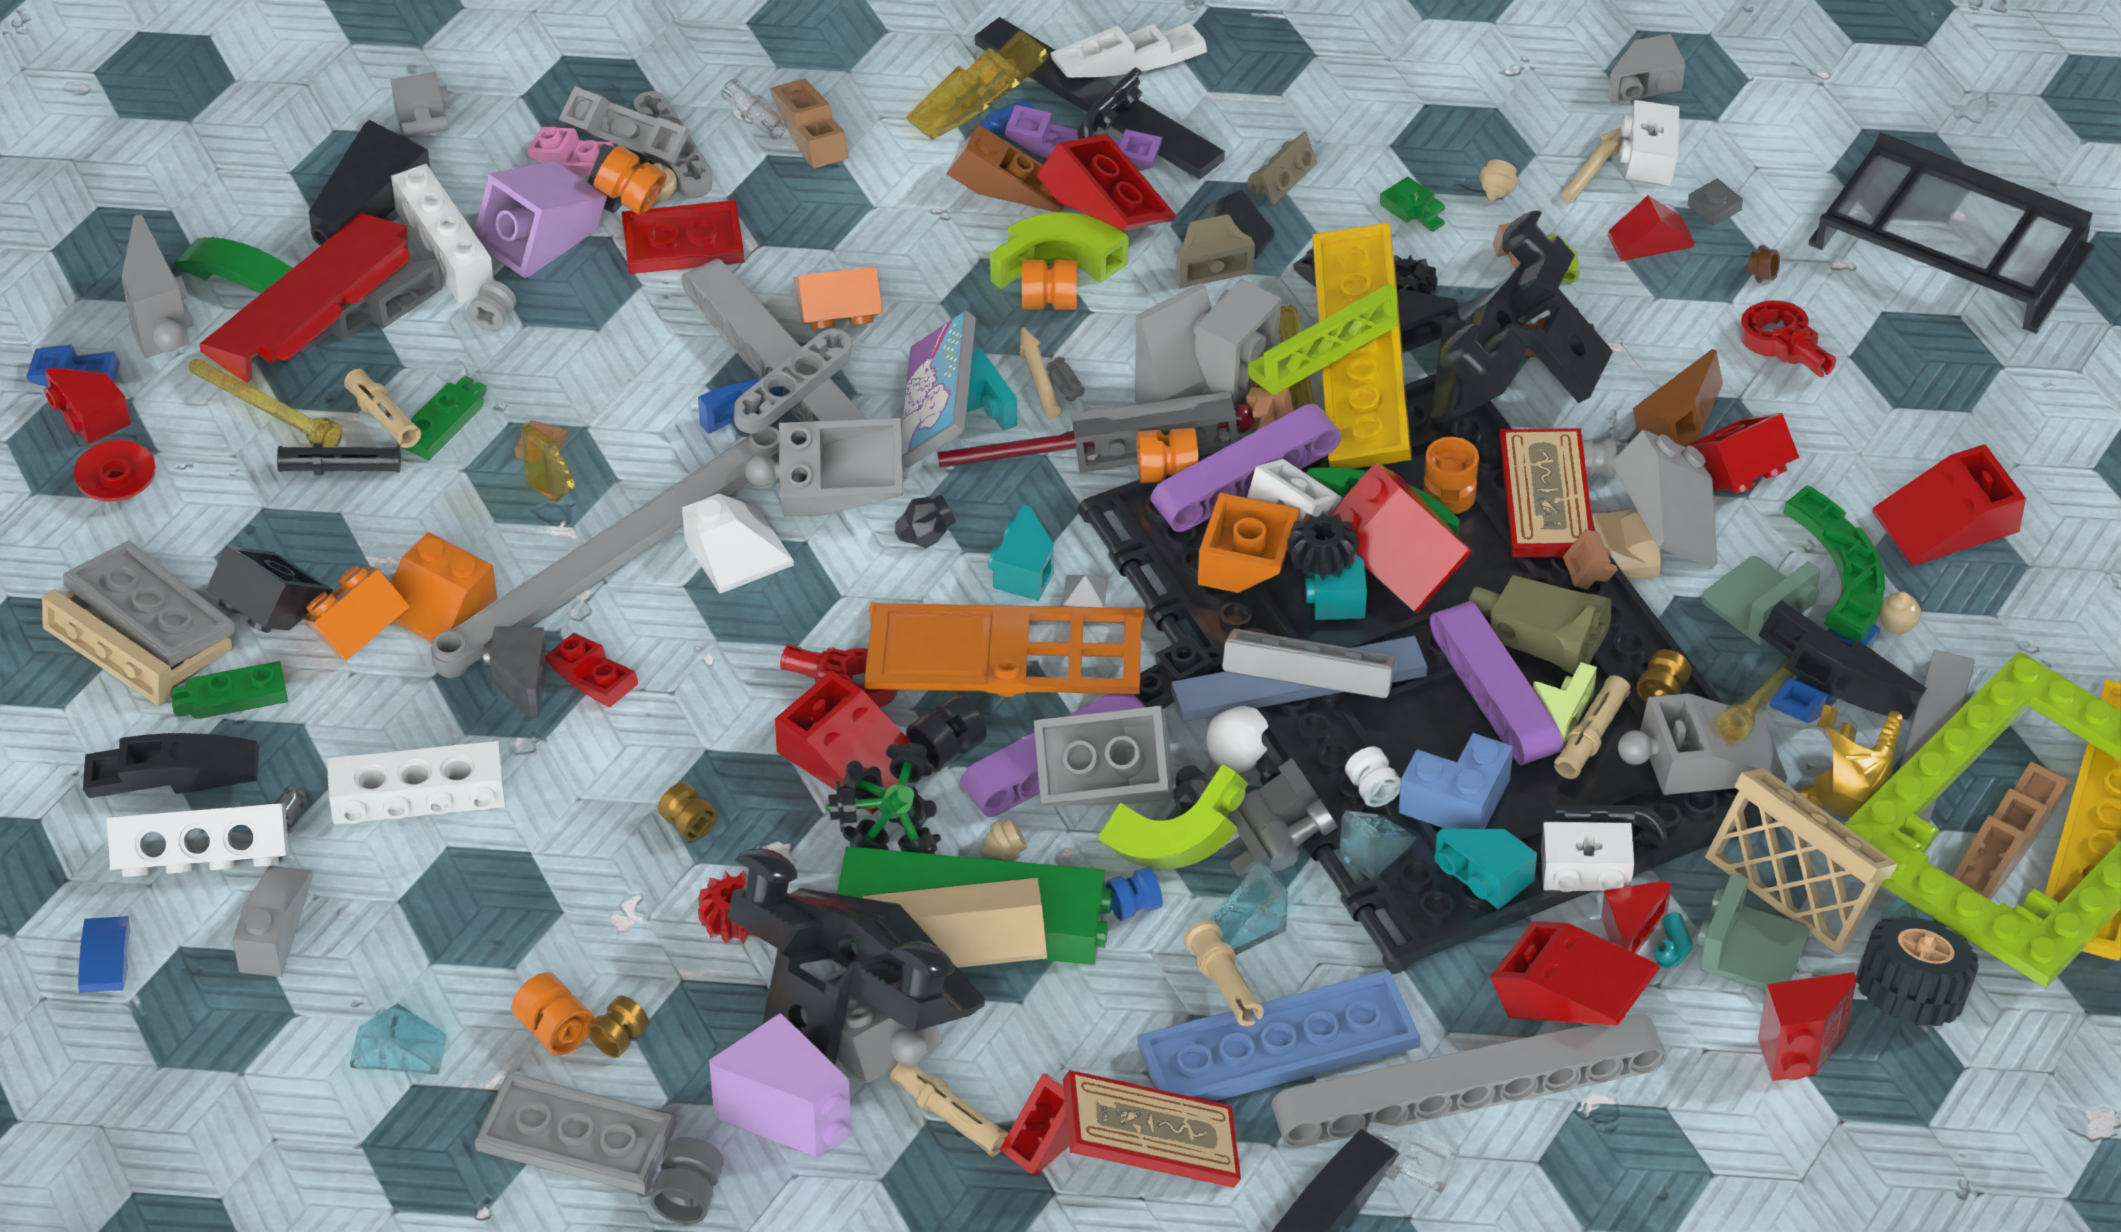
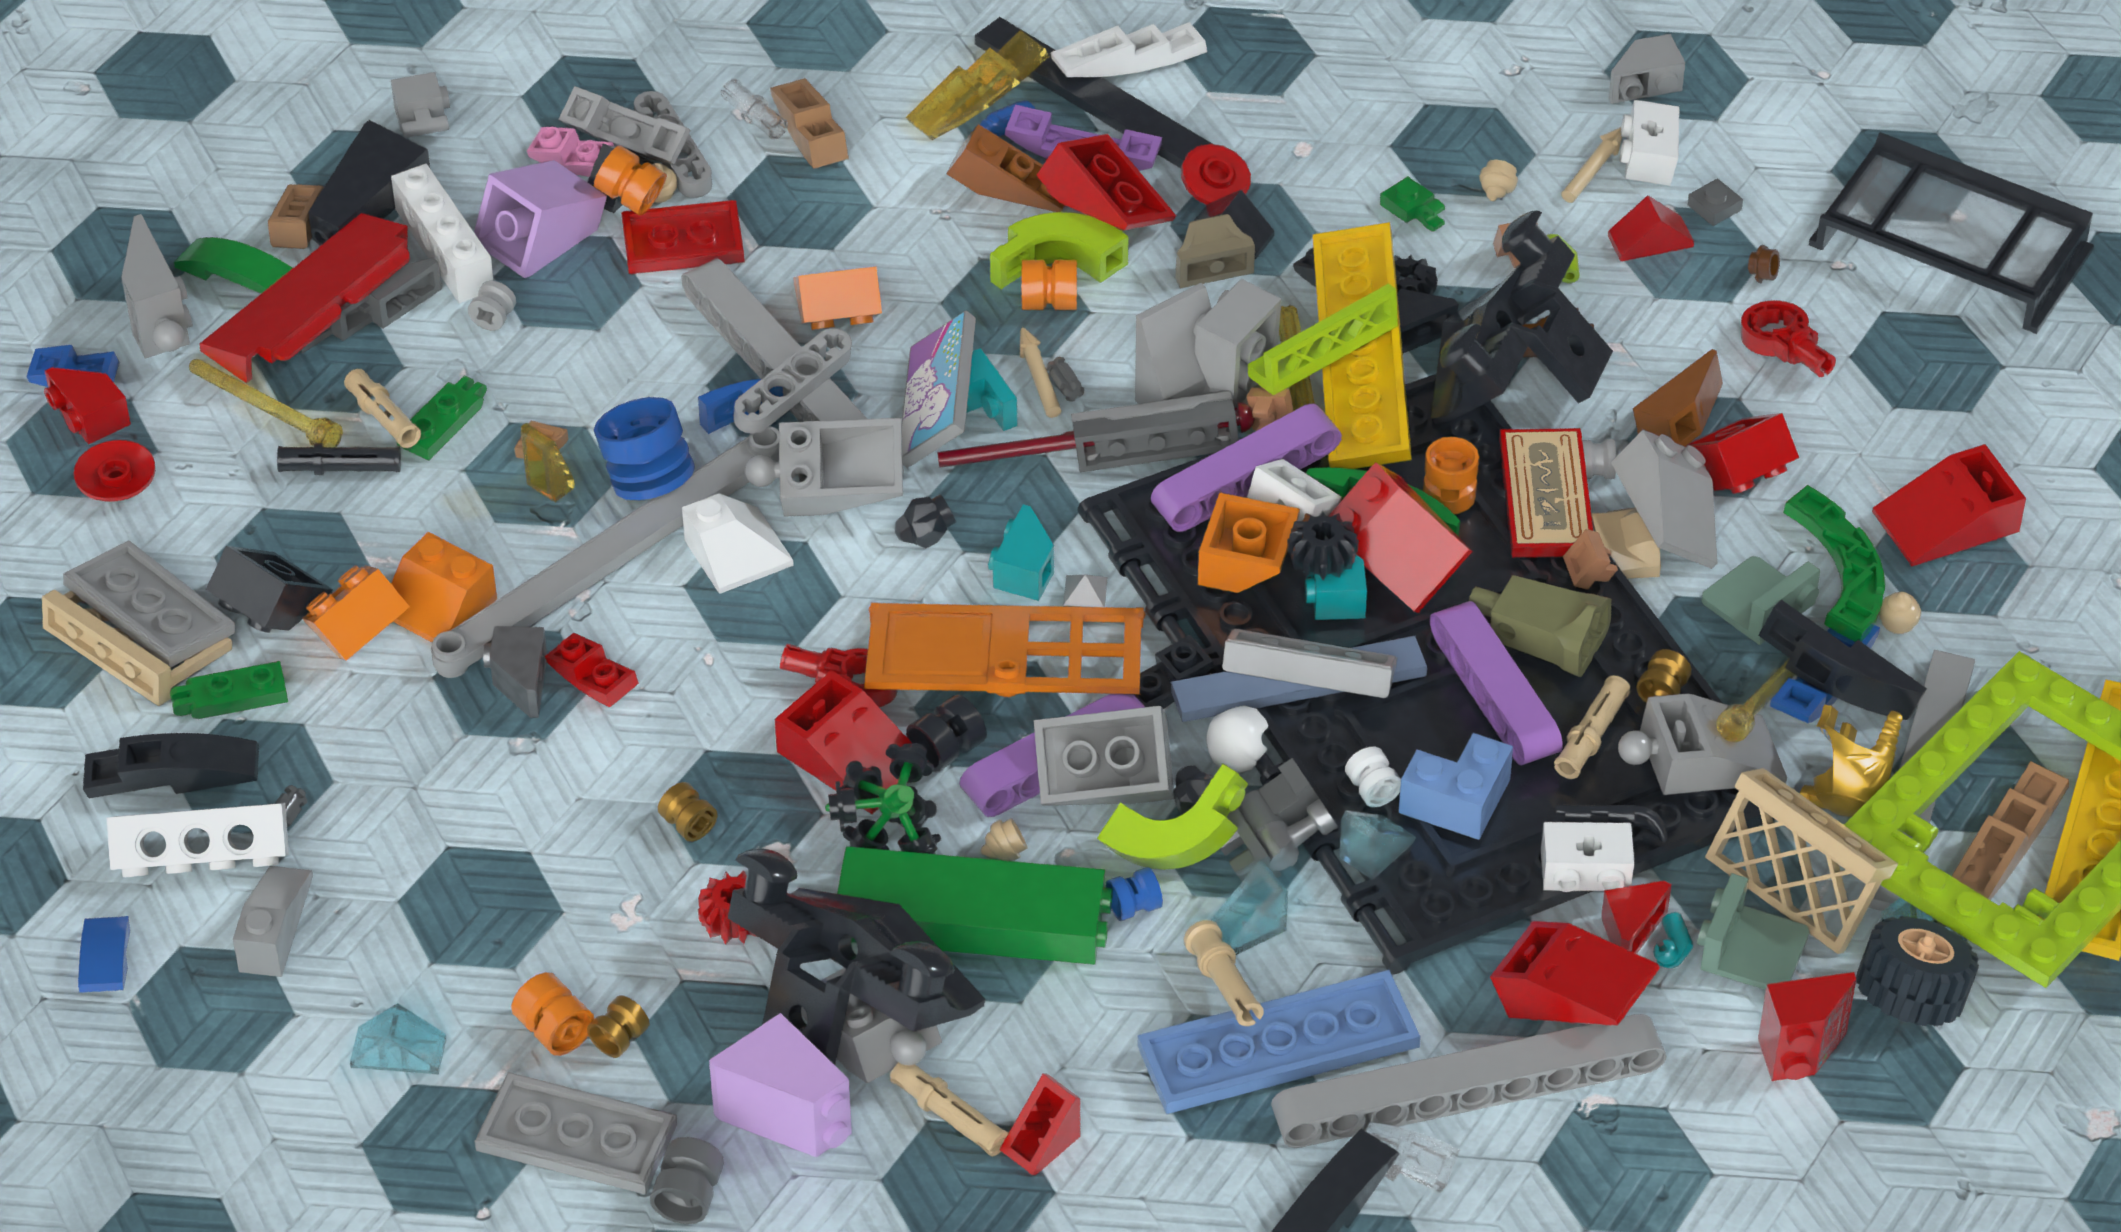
(290, 220): none -> medium nougat slope
(415, 782): white brick -> none
(644, 448): none -> blue wheel
(979, 920): tan slope -> none
(1104, 112): black piece -> none
(1151, 1129): tile -> none
(1165, 455): orange wheel -> none
(1214, 172): none -> red wheel
(1284, 169): dark tan hinge -> none
(1487, 861): teal slope -> none
(1570, 701): yellowish green slope -> none

